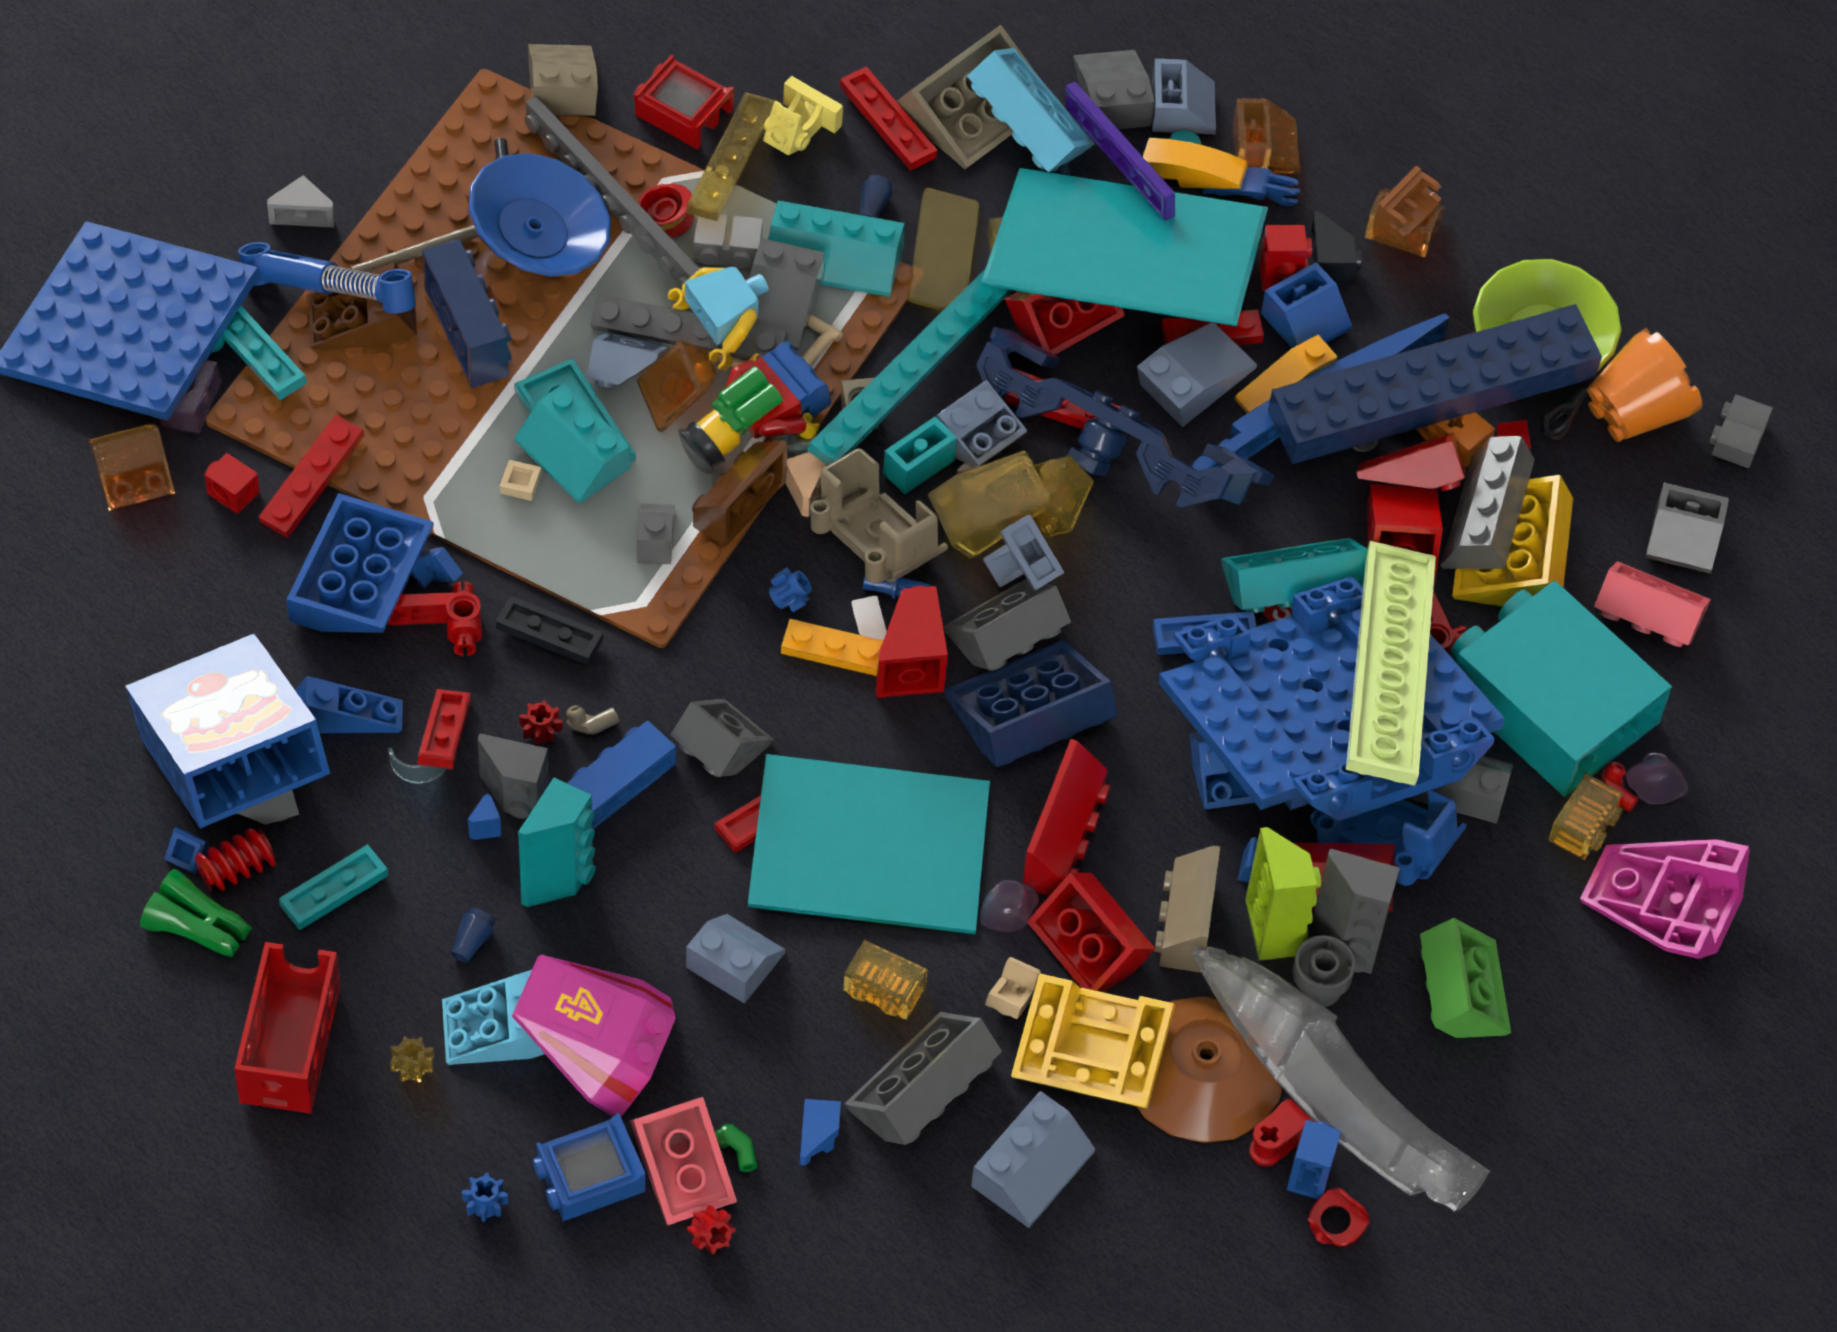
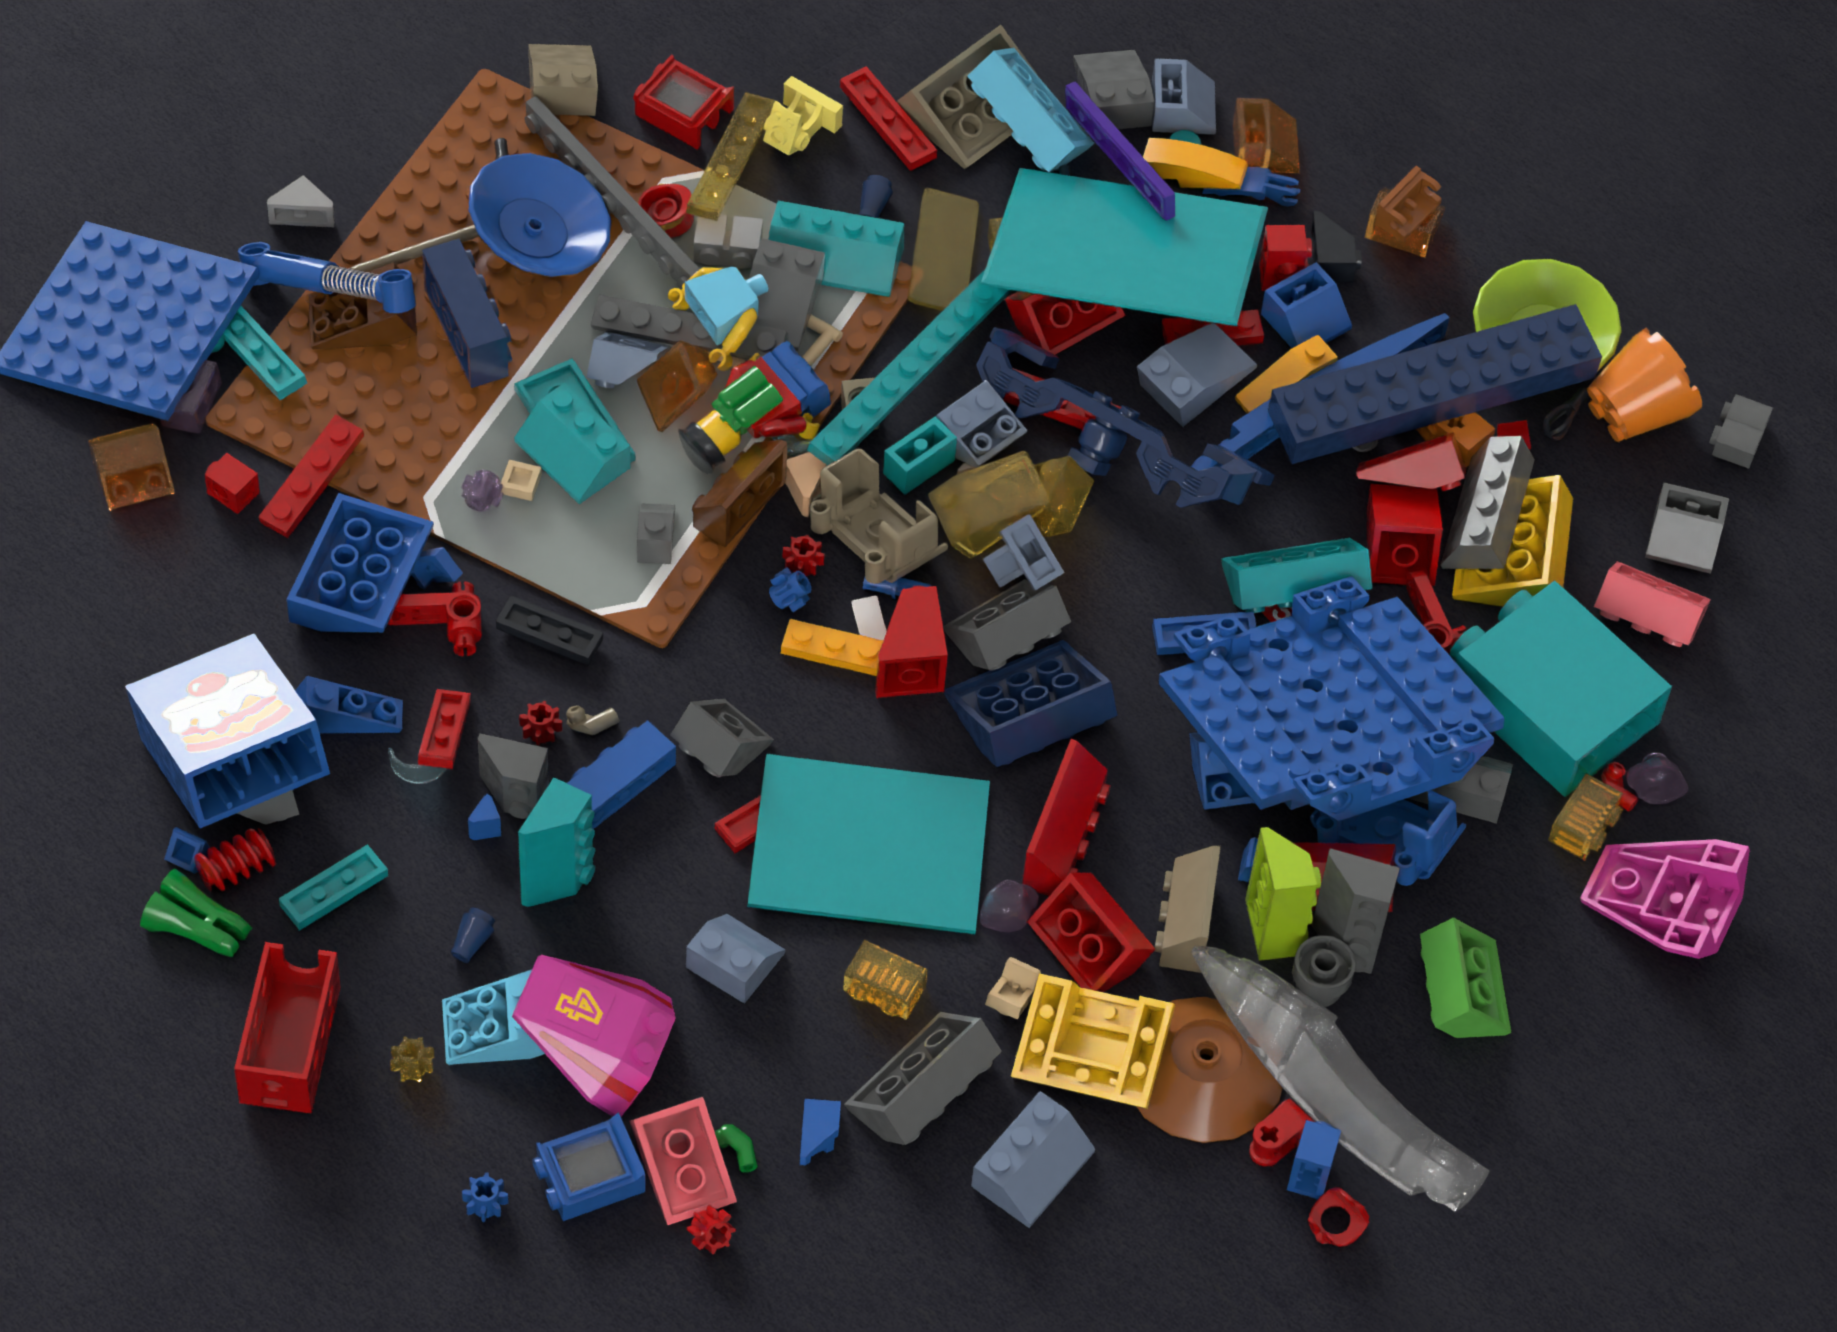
(482, 490): none -> clear purple gear
(803, 555): none -> red gear
(1391, 664): yellowish green plate -> none

